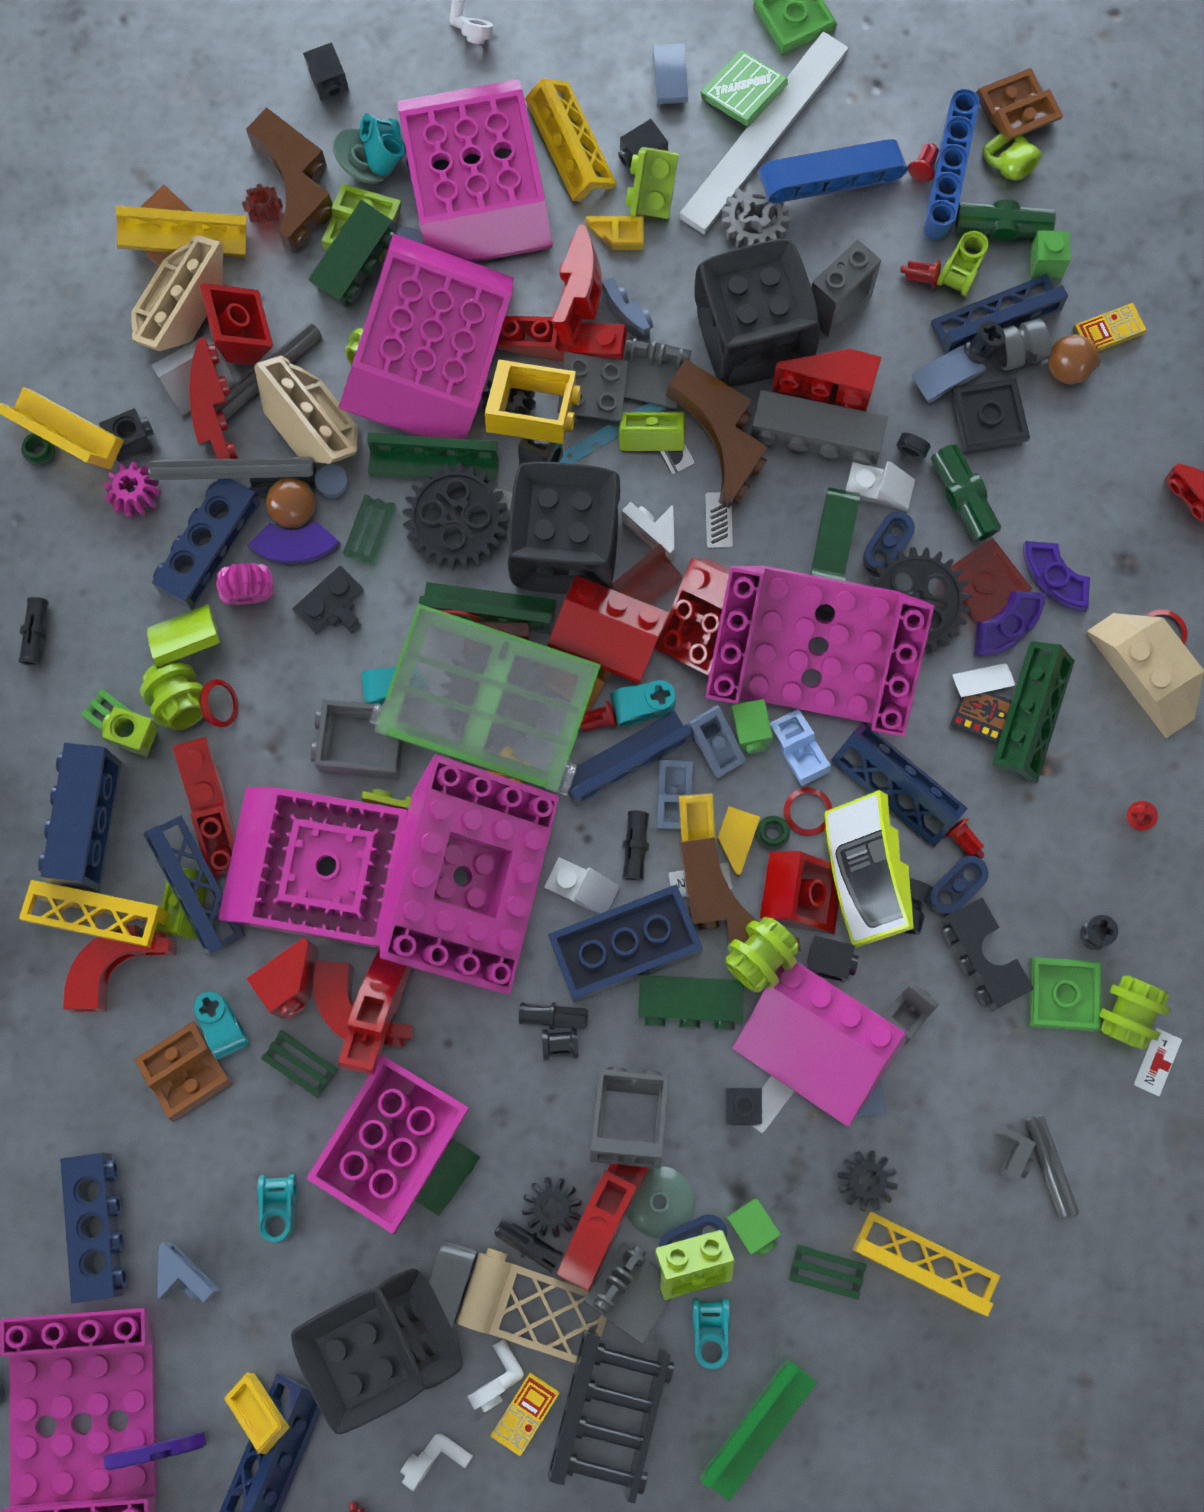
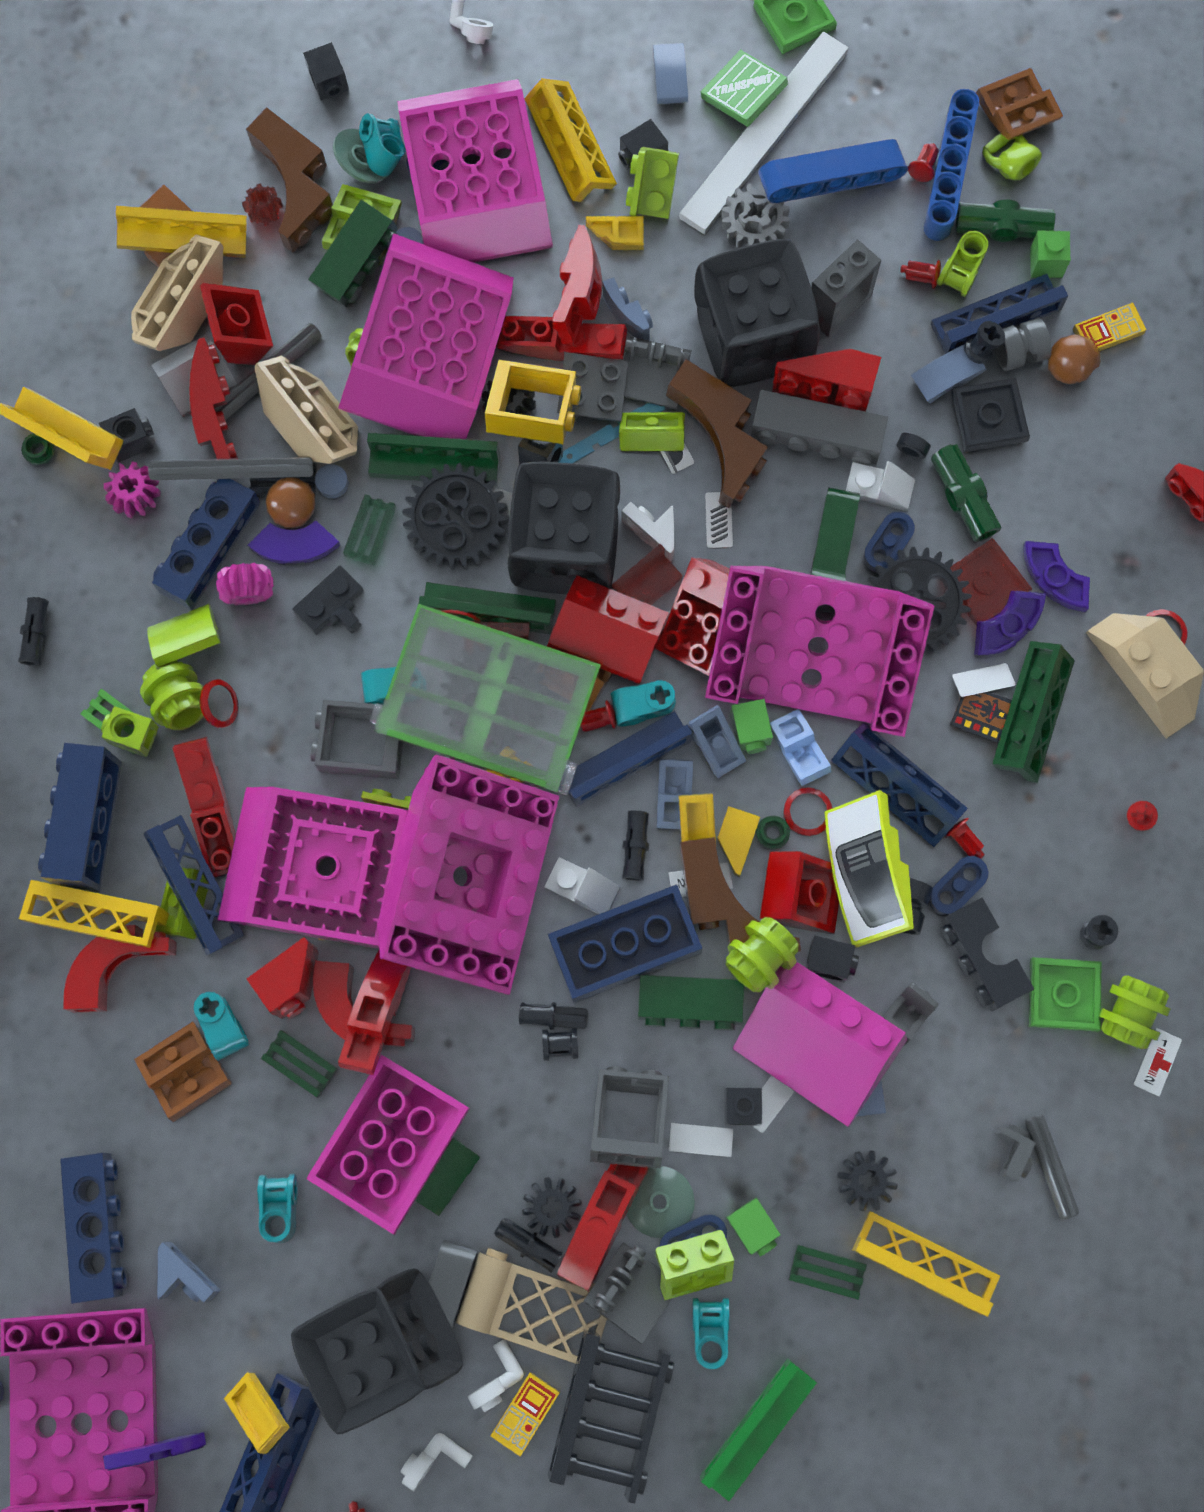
(701, 1139): none -> white sticker

